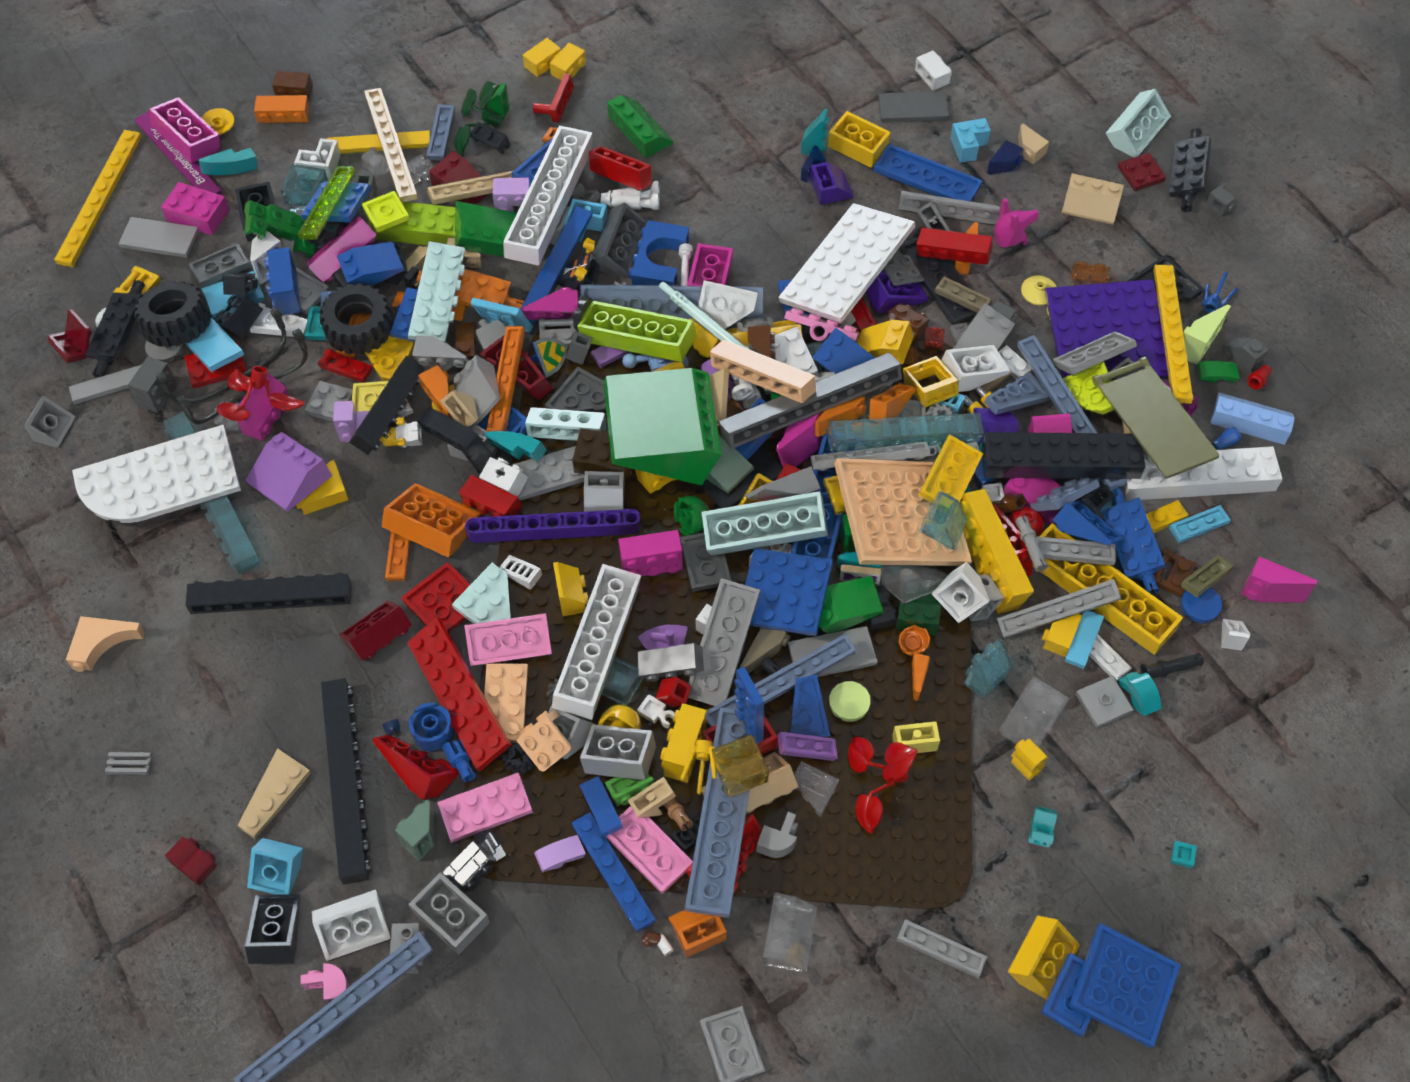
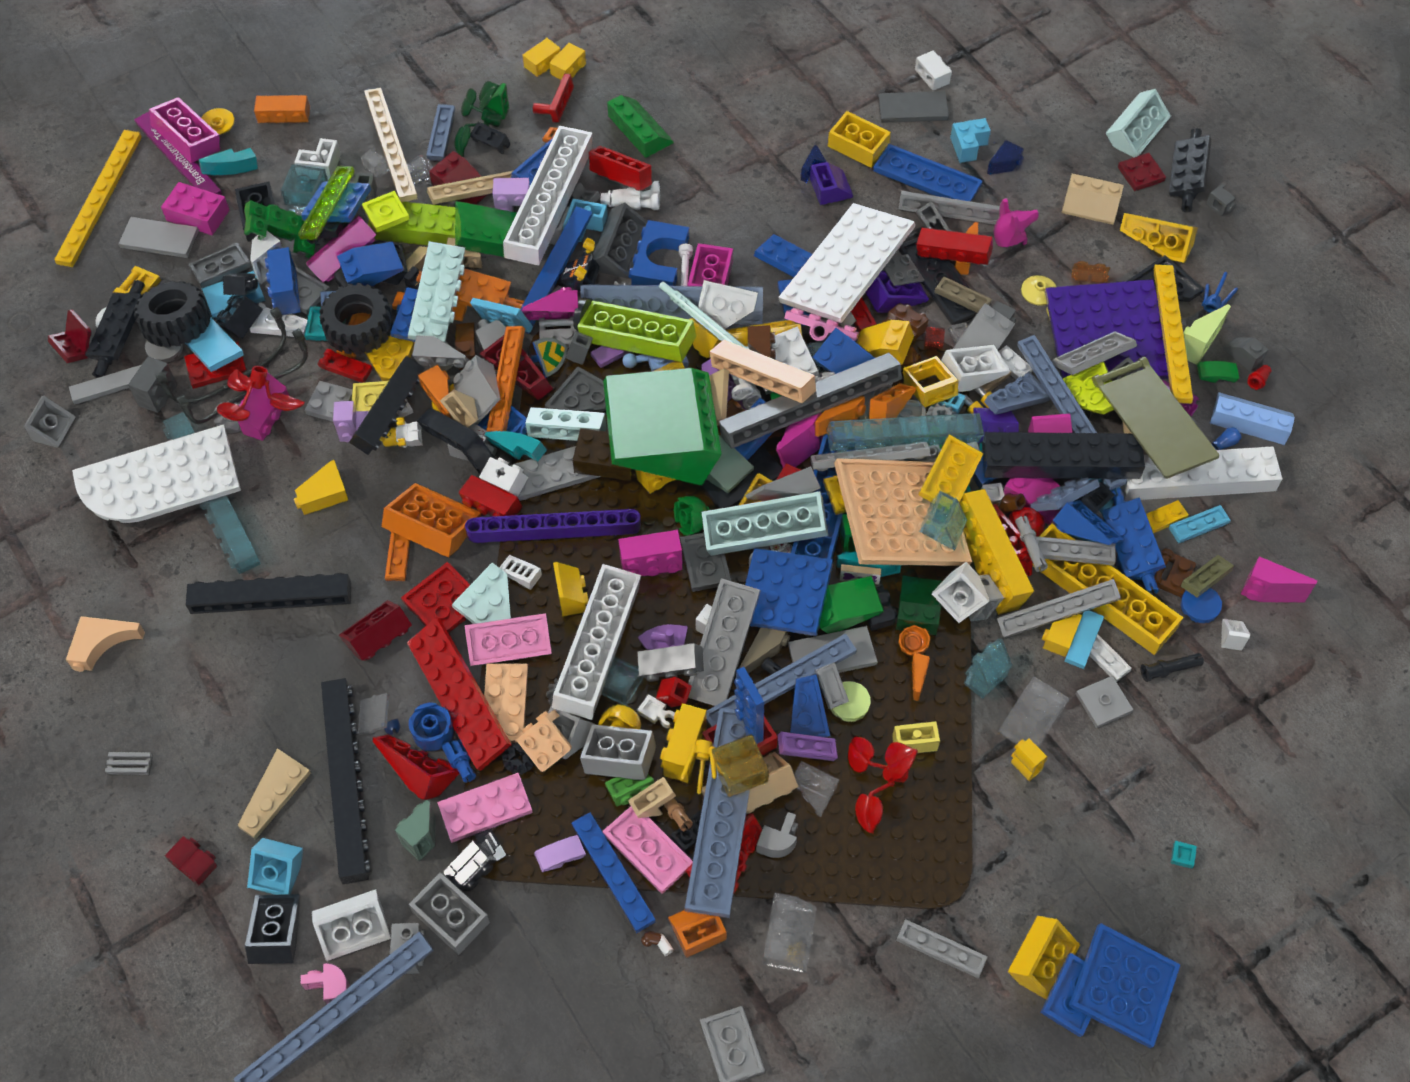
(287, 472): medium lavender slope -> none
(292, 83): reddish brown brick -> none
(364, 143): yellow tile -> none
(373, 714): none -> clear piece
(601, 806): blue tile -> none
(603, 491): light grey slope -> none
(754, 322): light grey tile -> none
(782, 255): none -> blue plate
(816, 134): teal slope -> none
(831, 685): none -> light grey tile
(911, 581): clear slope -> none
(1033, 144): tan slope -> none
(1042, 826): teal brick -> none
(1143, 692): teal brick -> none
(1161, 236): none -> yellow wedge

